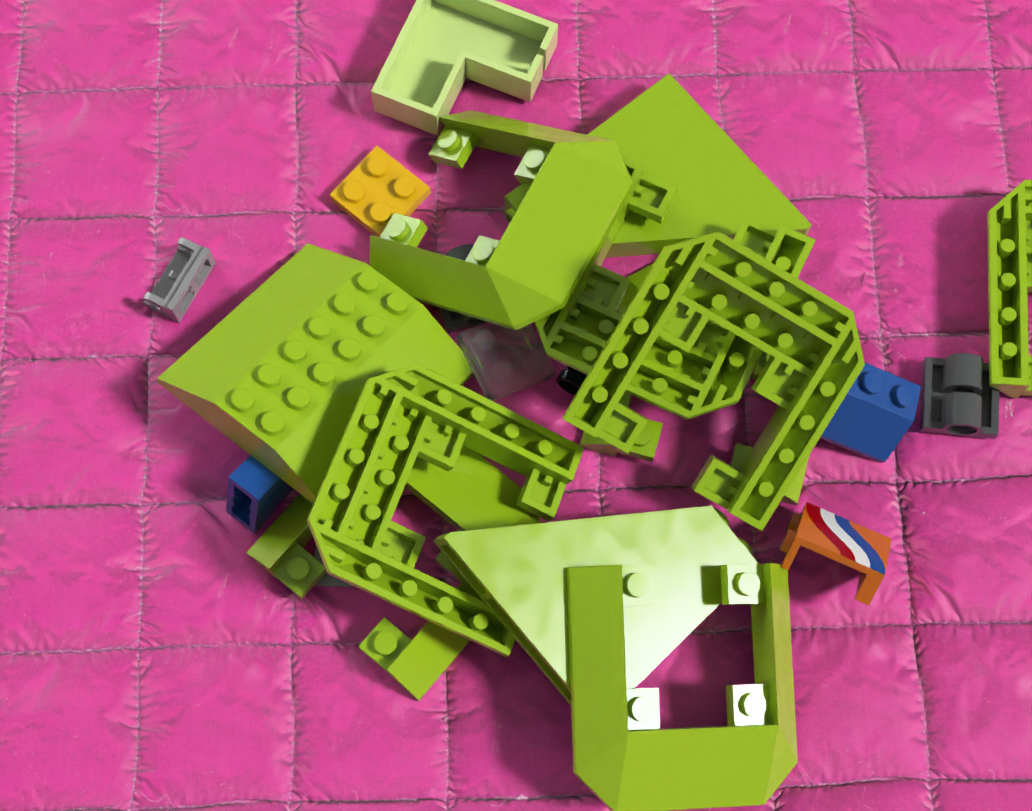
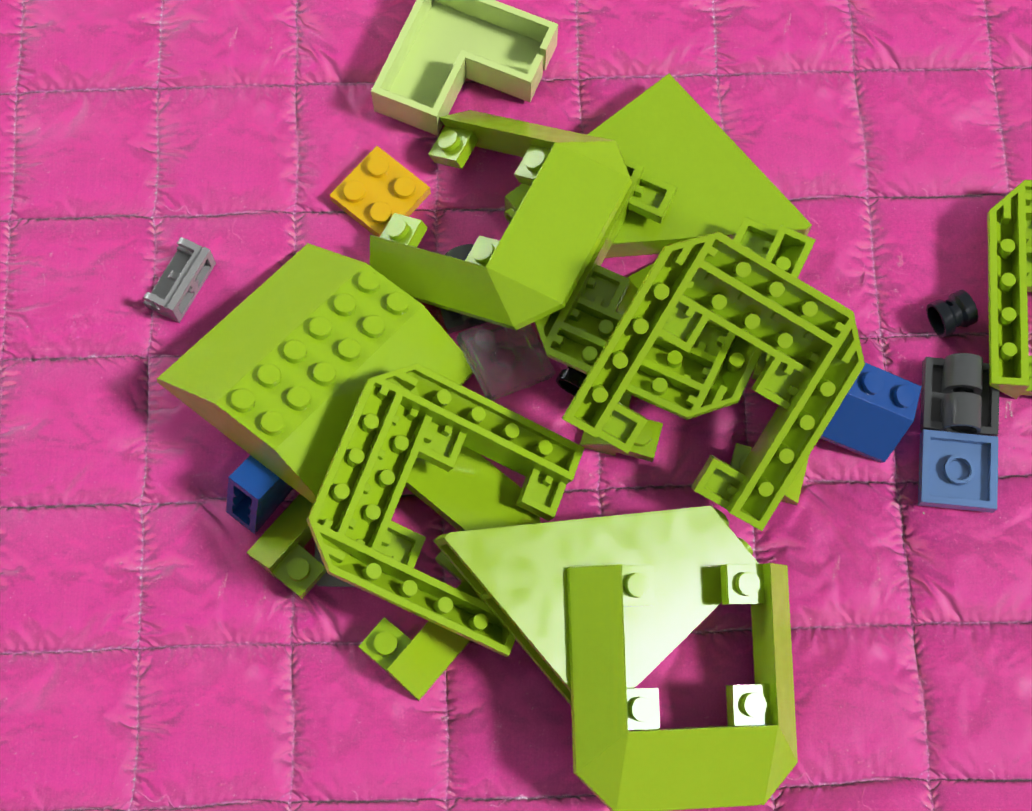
(839, 541): orange panel -> none
(952, 313): none -> black wheel
(958, 471): none -> medium blue plate

